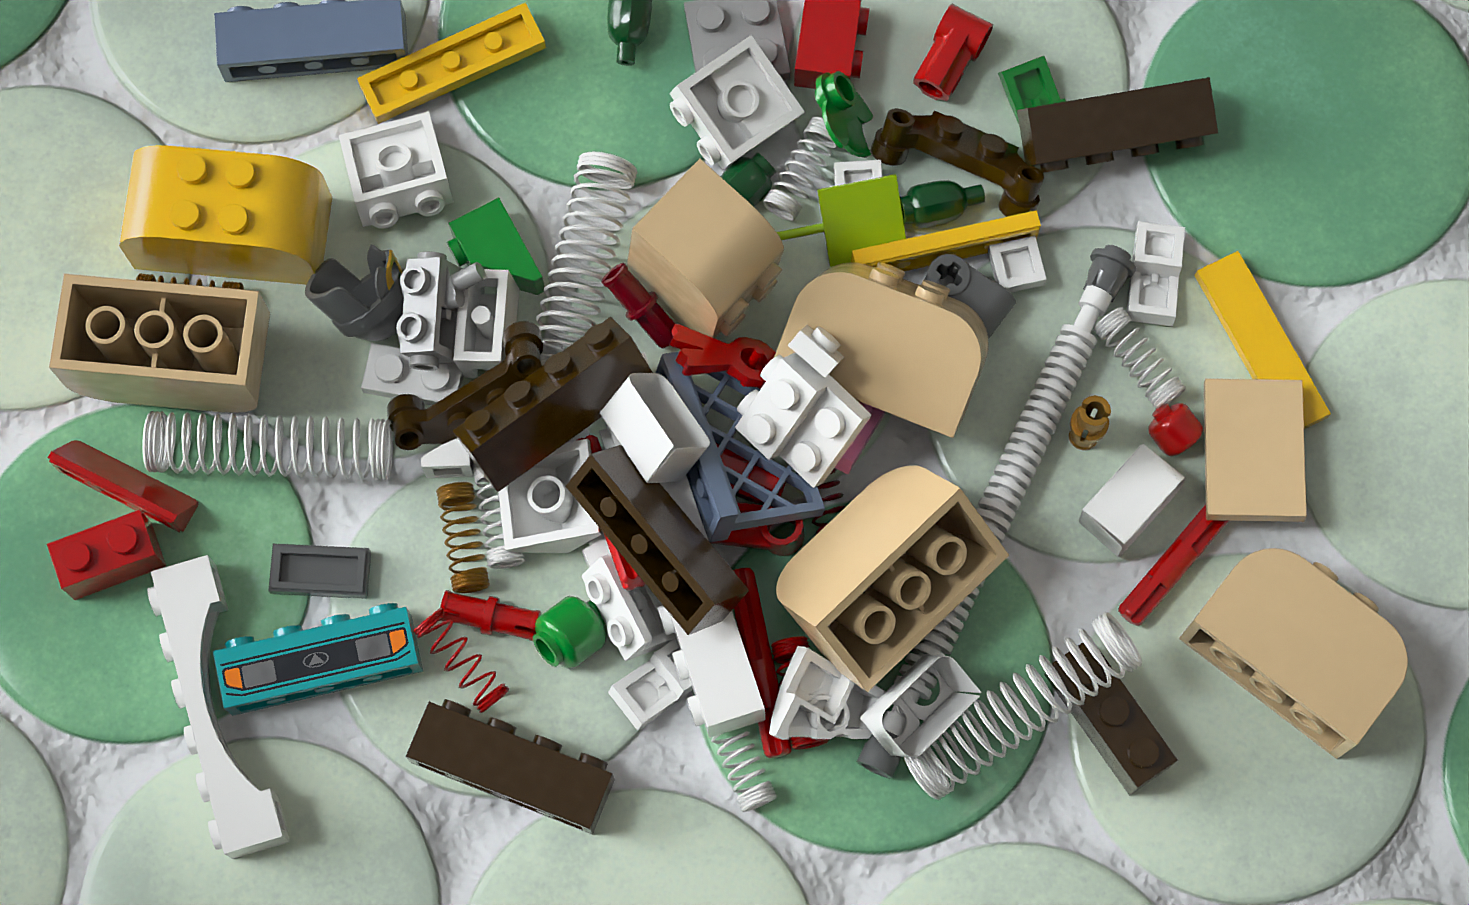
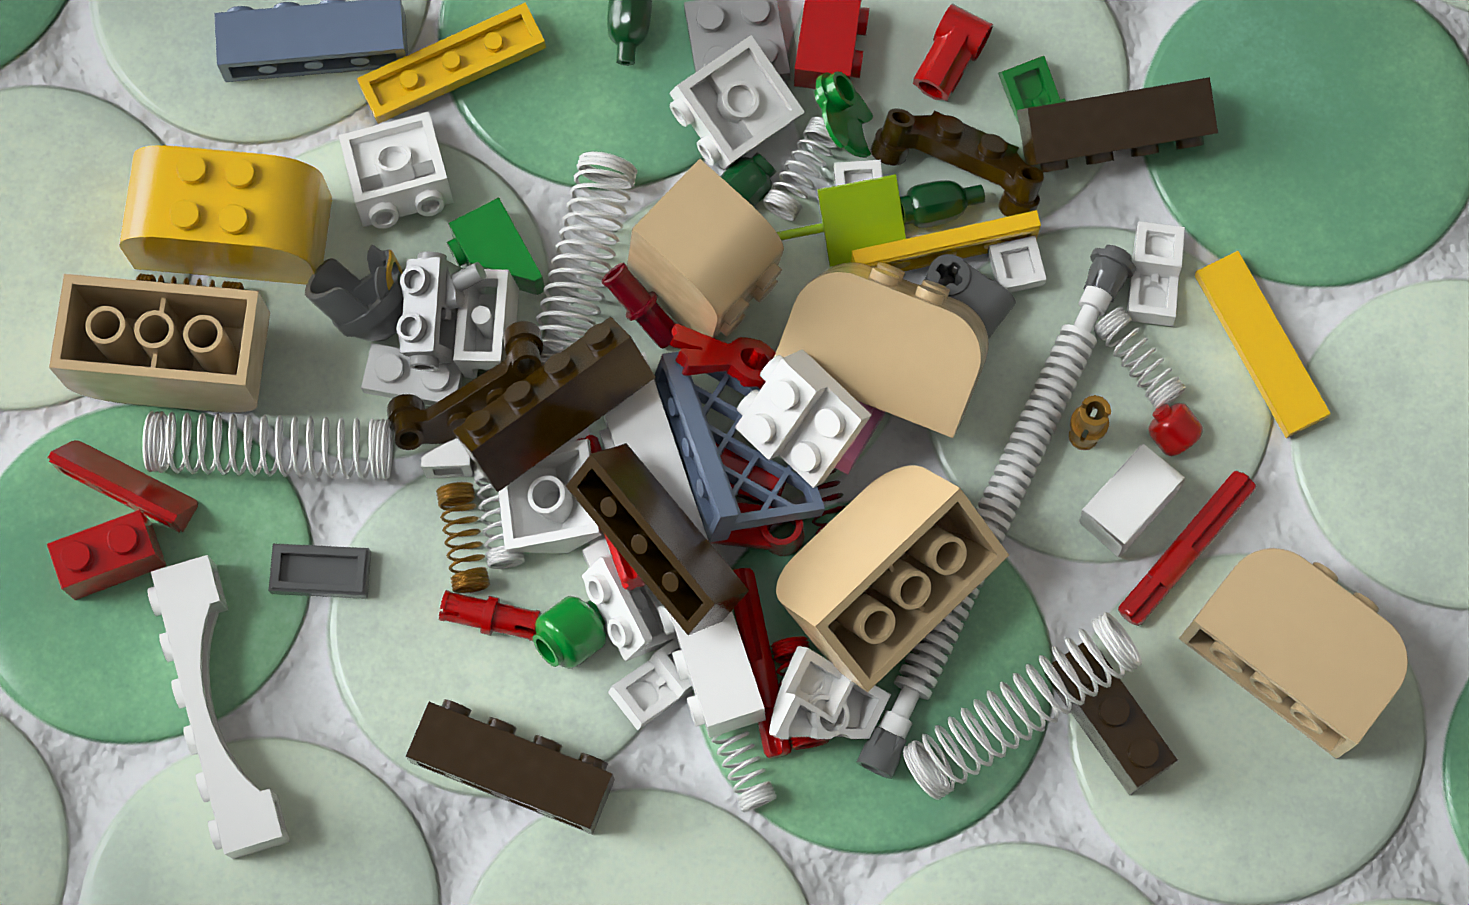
(318, 659): brick -> none
(488, 700): red piece -> none
(655, 427): white piece -> none
(817, 349): white plate -> none
(936, 716): white piece -> none
(1254, 450): tan tile -> none

